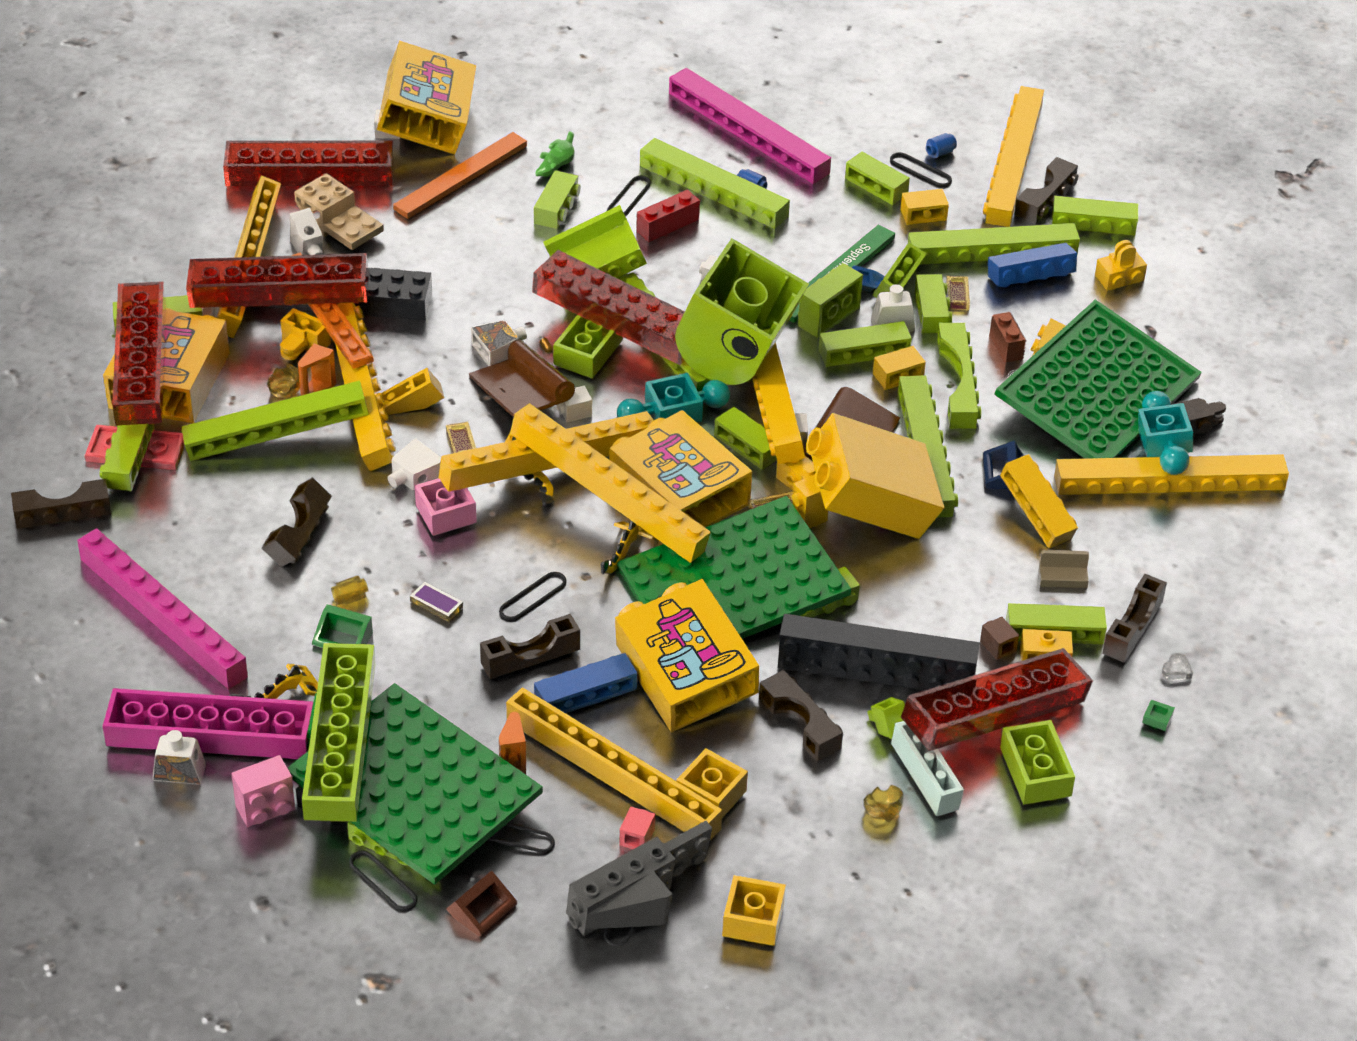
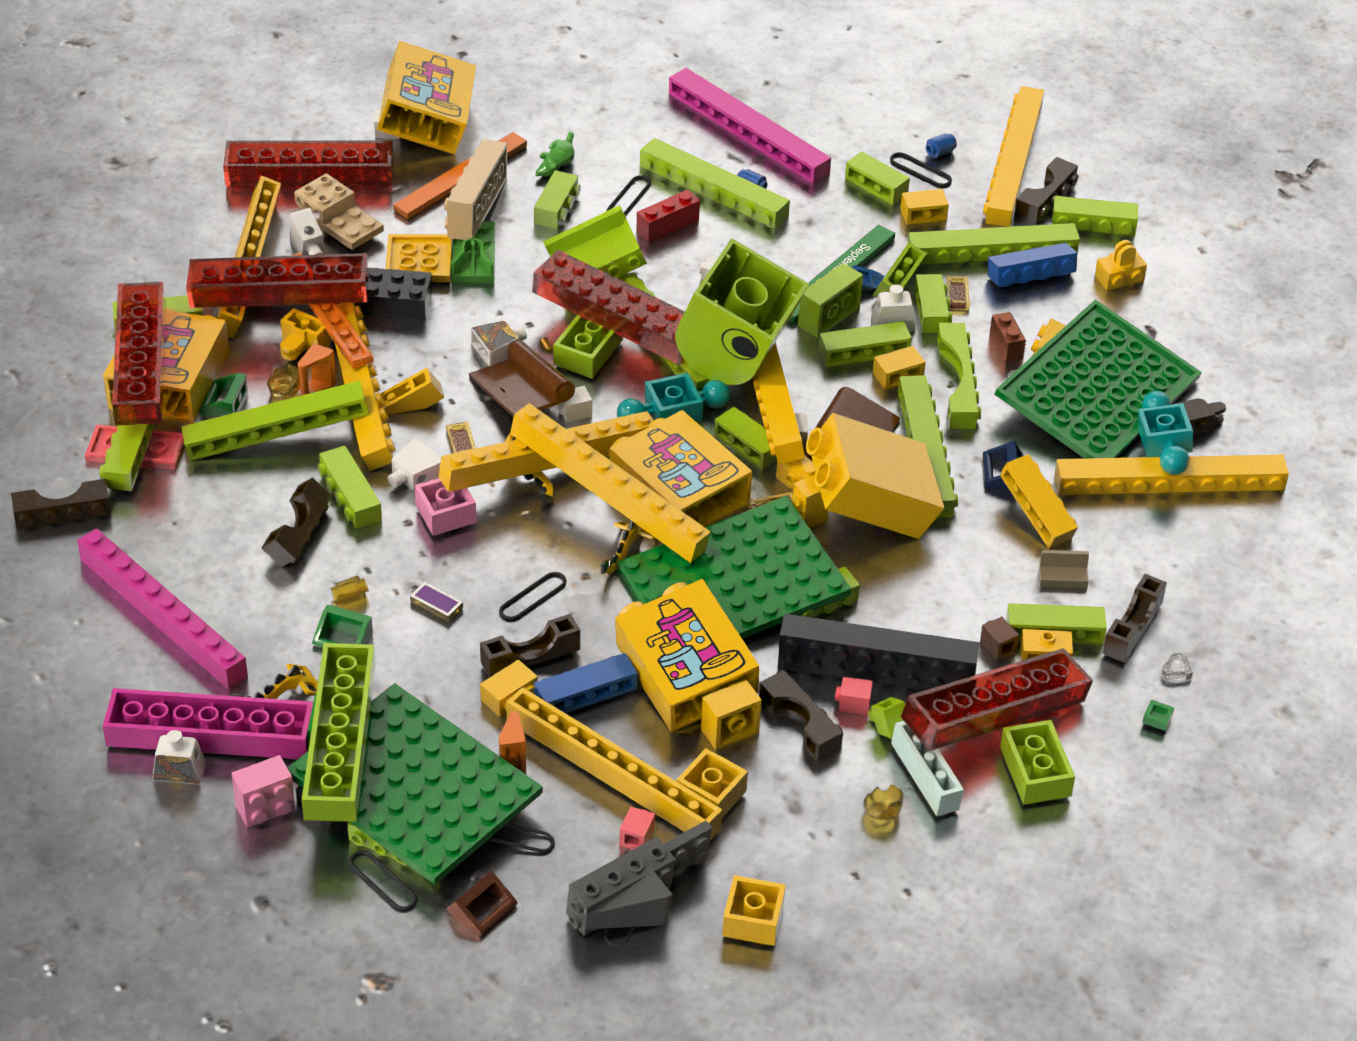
(237, 388): none -> green tile
(350, 487): none -> lime brick
(420, 253): none -> yellow plate
(475, 257): none -> bright green plate
(476, 190): none -> tan brick
(504, 684): none -> yellow brick
(731, 714): none -> yellow brick
(854, 696): none -> coral brick

